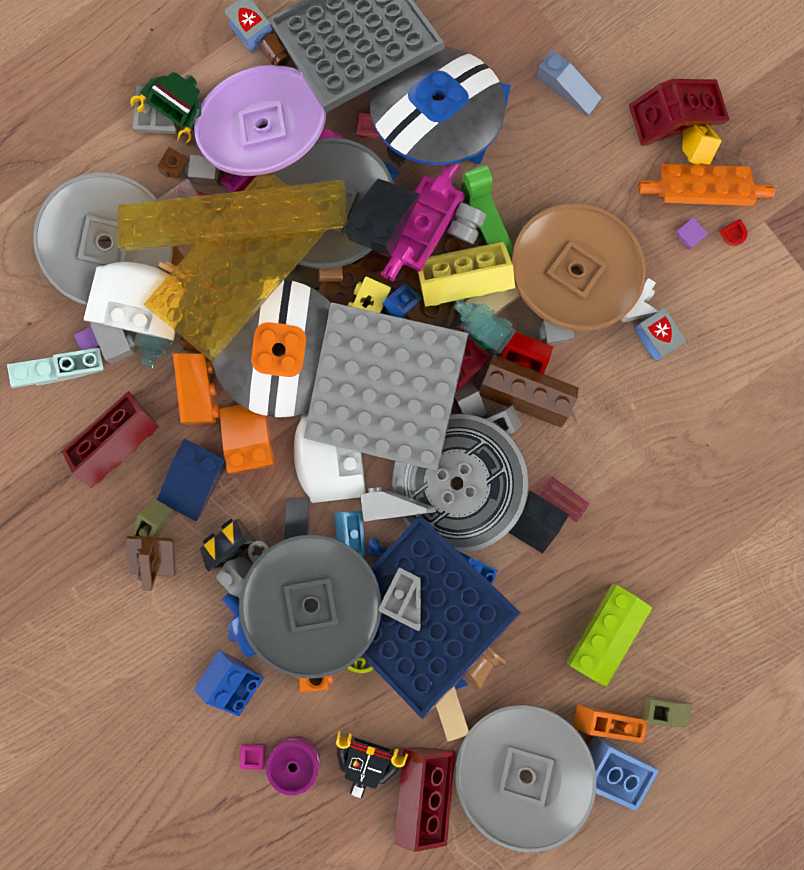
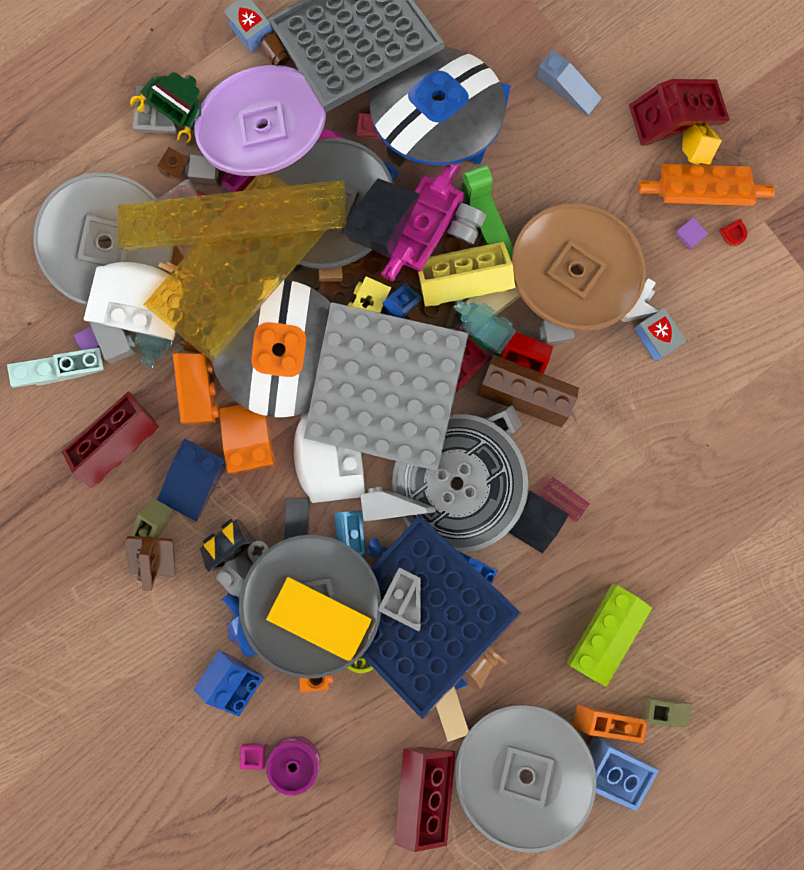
(319, 619): none -> yellow tile
(366, 763): black torso -> none
(469, 400): light grey slope -> none

